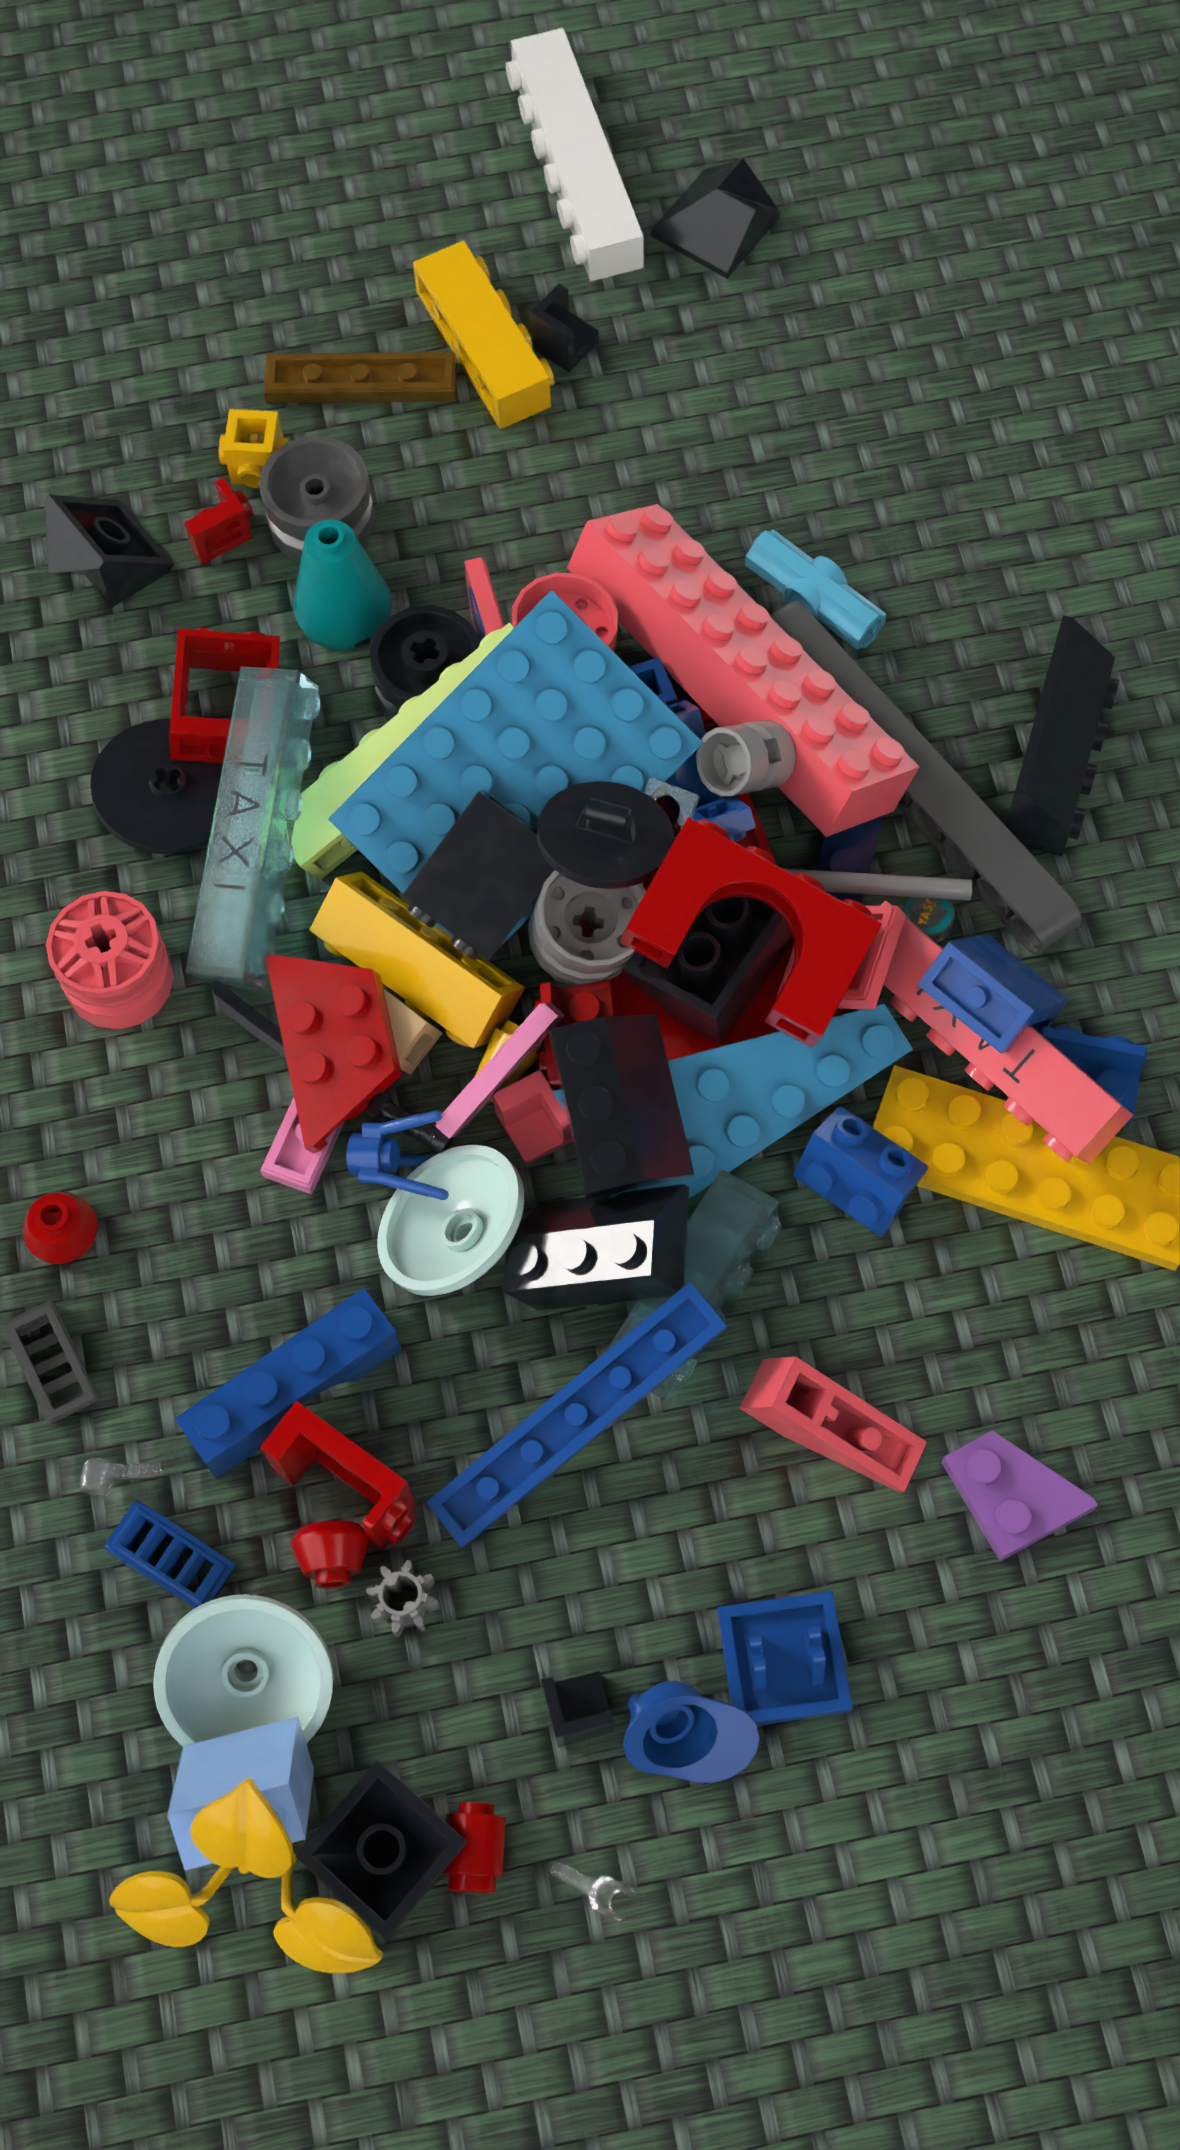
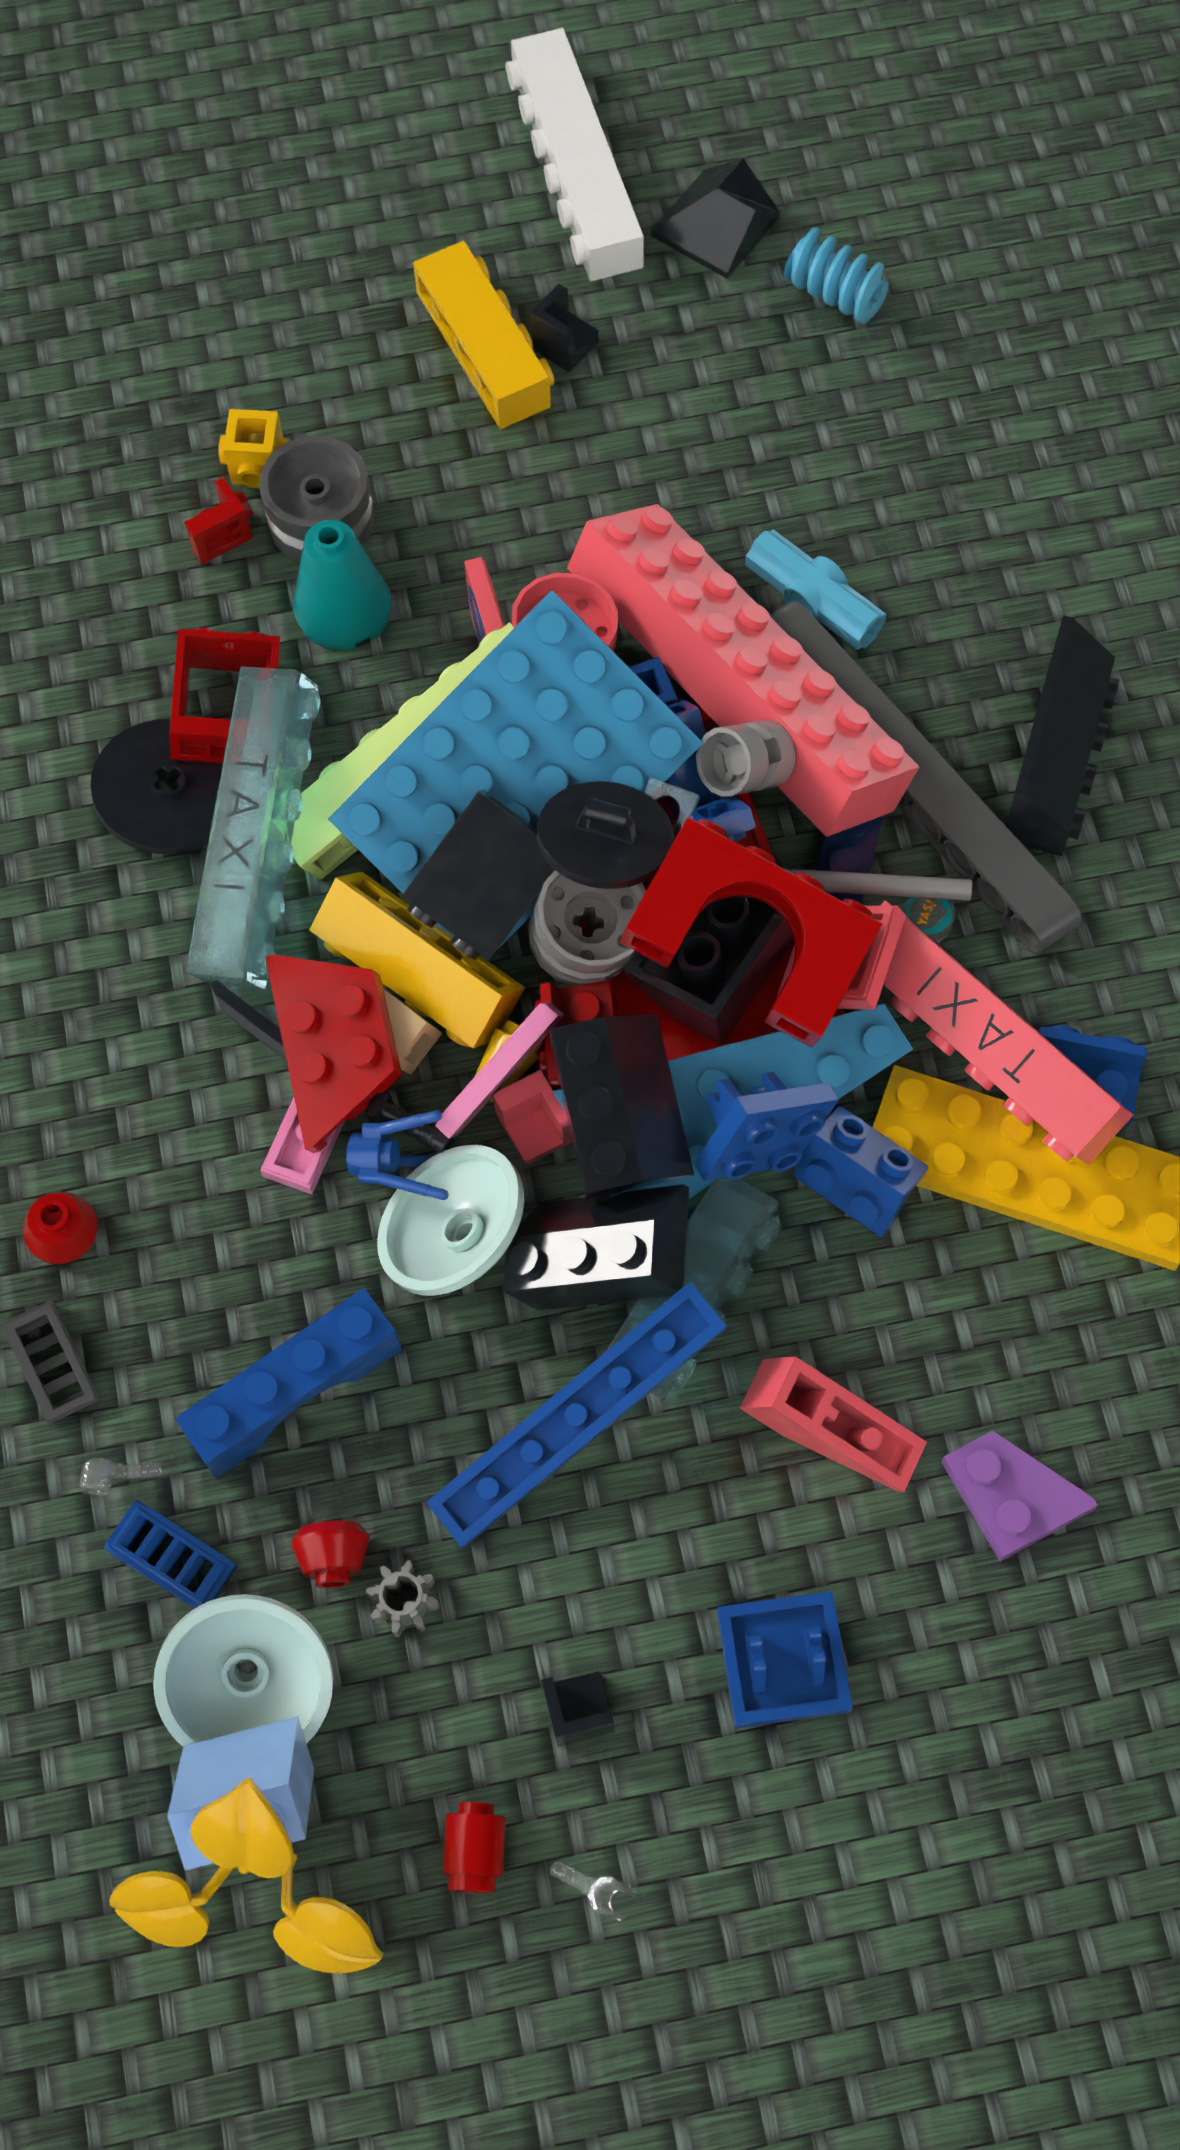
(103, 544): black slope -> none
(112, 986): coral wheel -> none
(307, 1438): red panel -> none
(360, 377): pearl gold tile -> none
(381, 1850): black slope -> none
(415, 650): black wheel -> none
(688, 1735): blue piece -> none
(762, 1128): none -> blue plate
(836, 277): none -> medium azure piece
(991, 990): blue panel -> none

